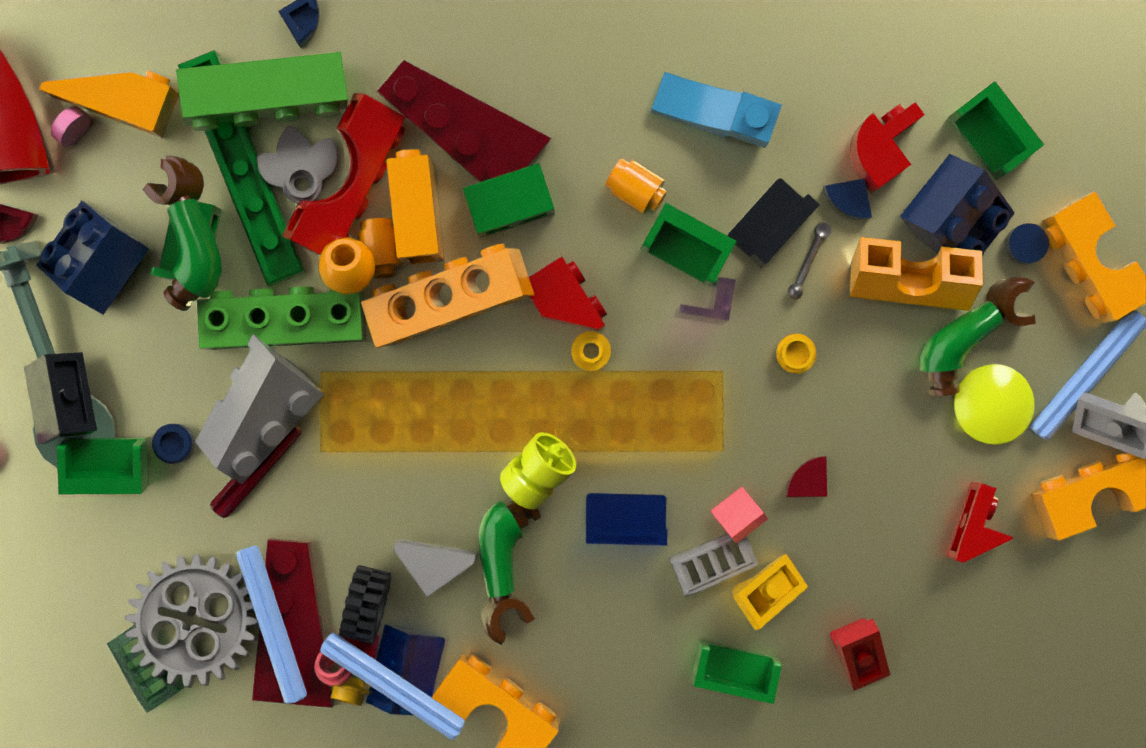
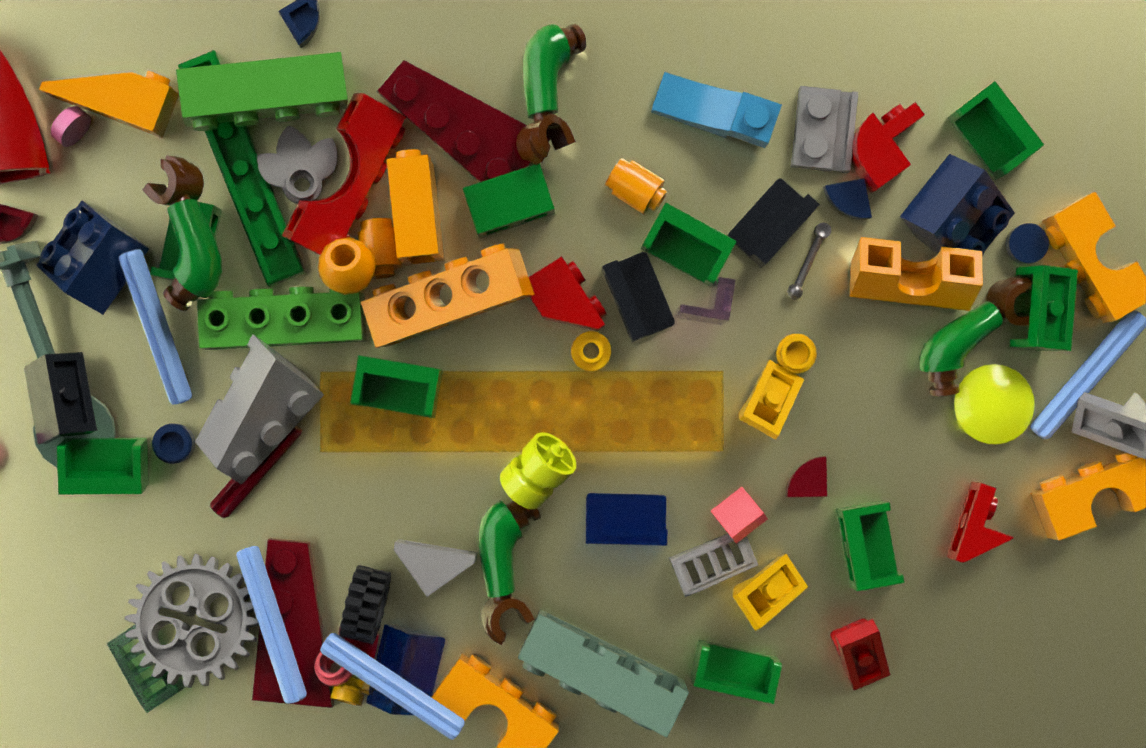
(155, 326): none -> light blue axle
(396, 386): none -> green panel
(542, 60): none -> piece
(603, 673): none -> sand green wedge
(638, 296): none -> black panel
(771, 399): none -> yellow slope
(824, 129): none -> light grey plate
(868, 545): none -> green panel
(1050, 308): none -> green panel

